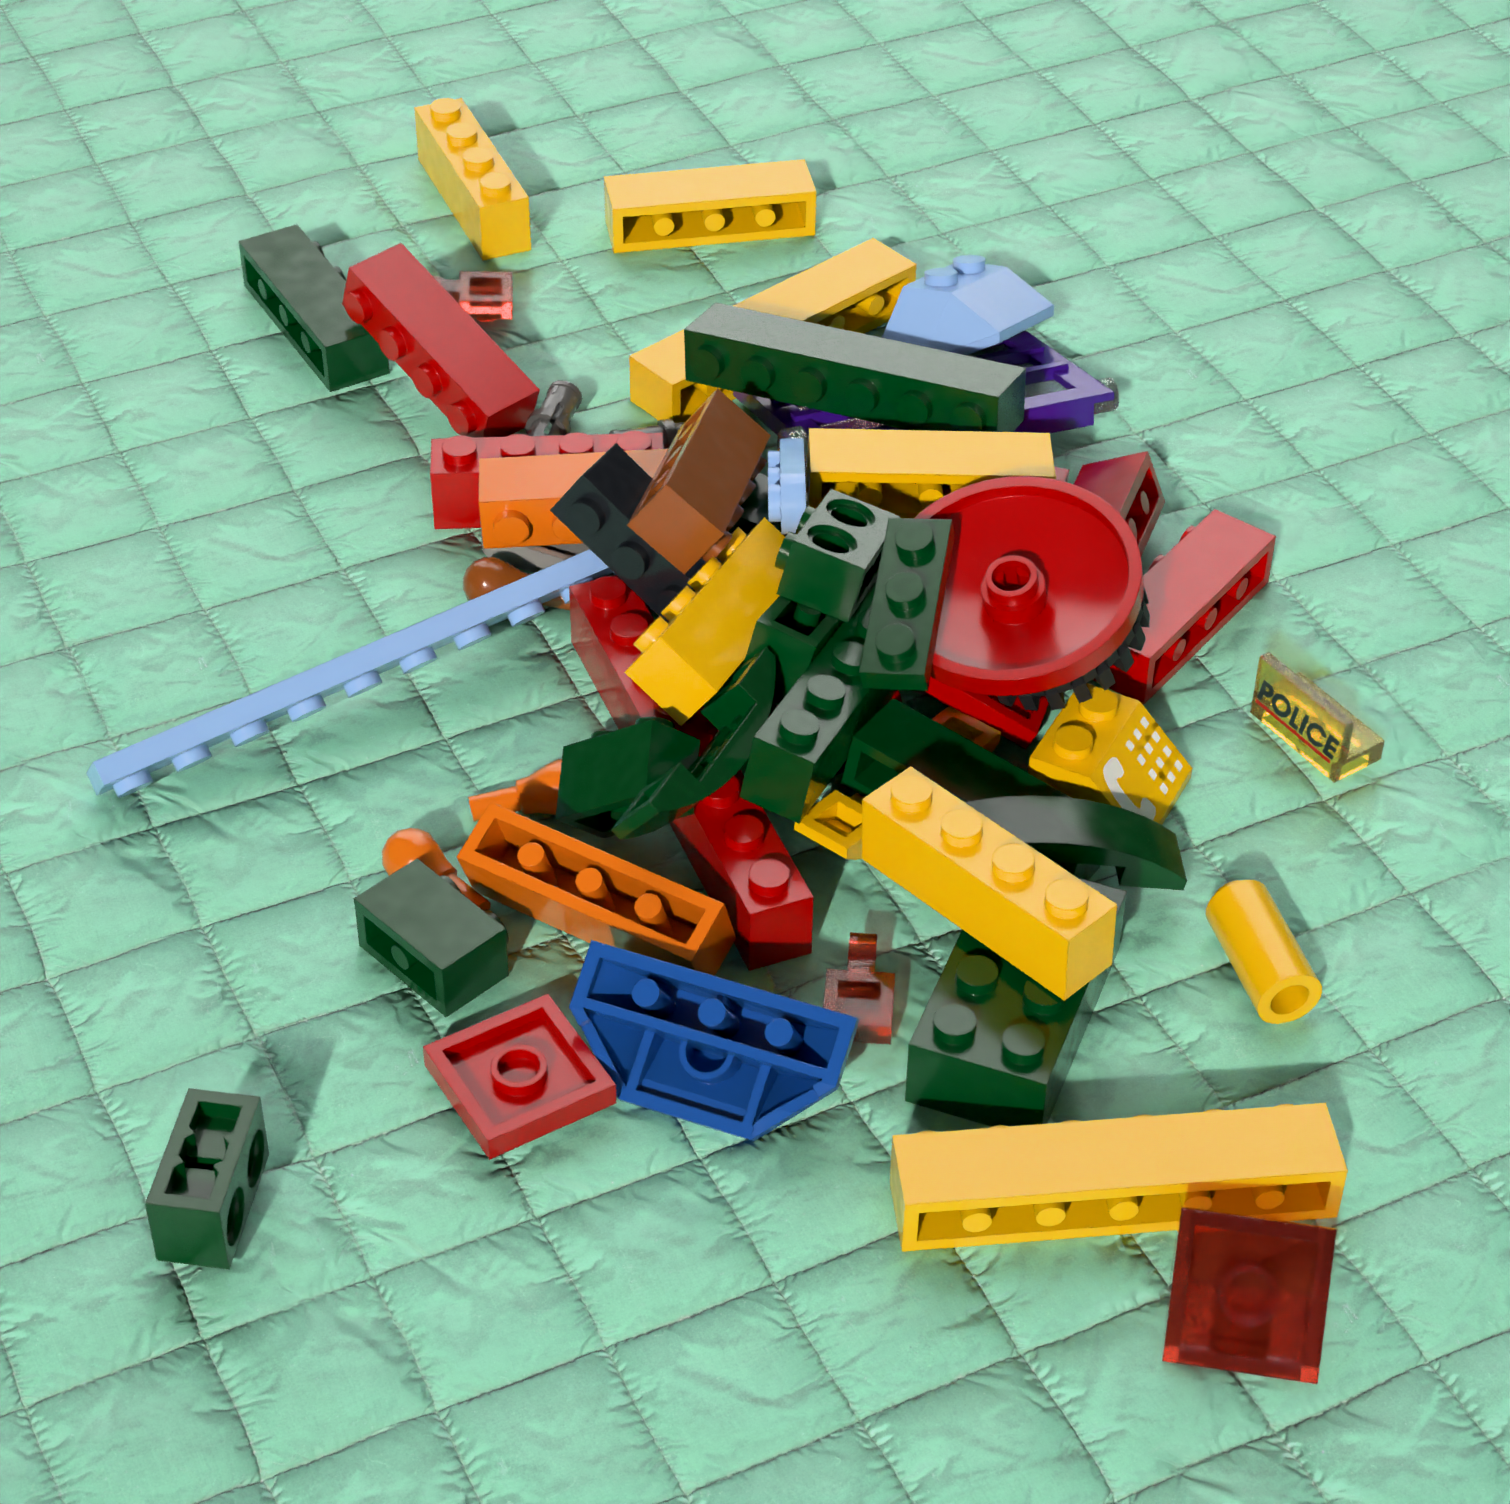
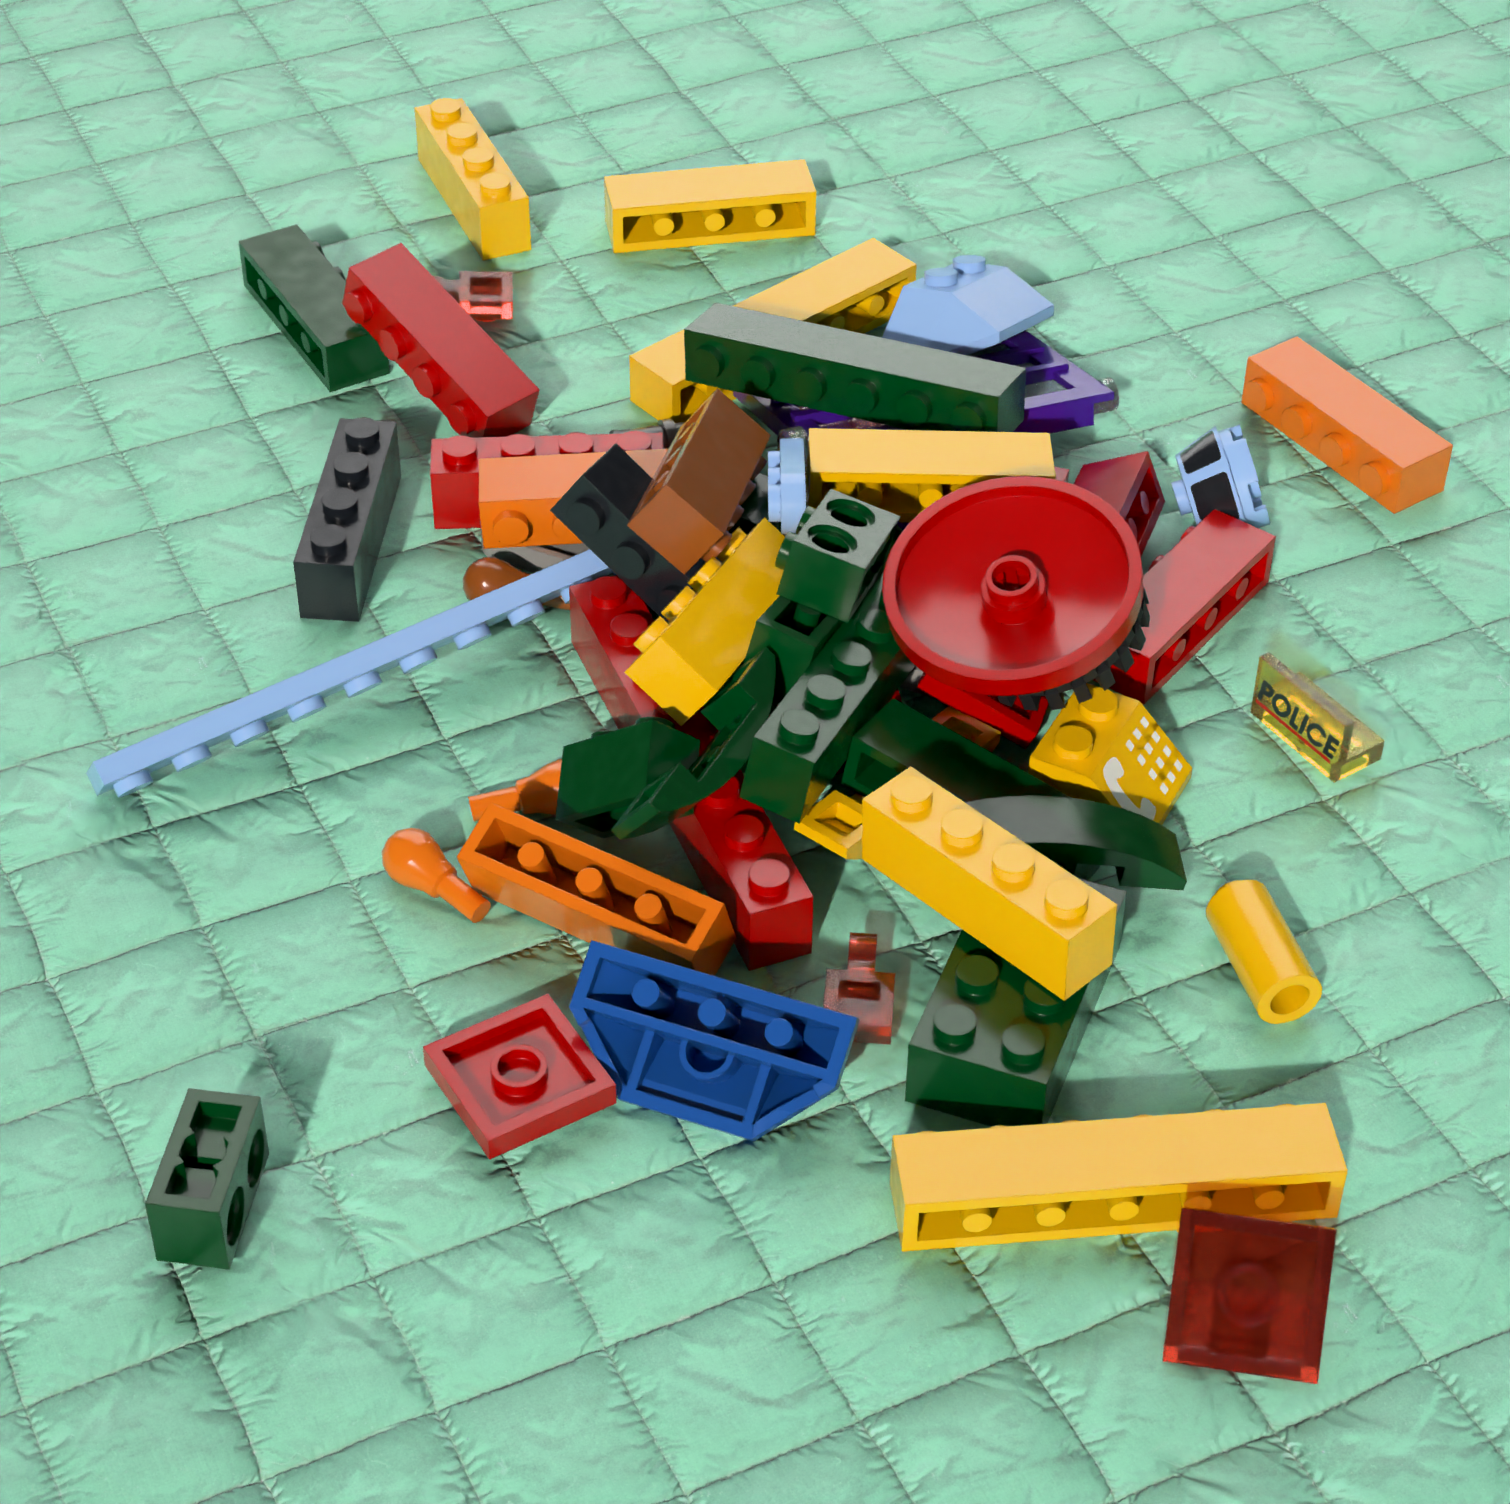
(347, 520): none -> black brick
(432, 936): dark green brick -> none
(557, 408): dark grey pin -> none
(907, 604): dark green plate -> none
(1219, 476): none -> light blue cone
(1346, 424): none -> orange brick

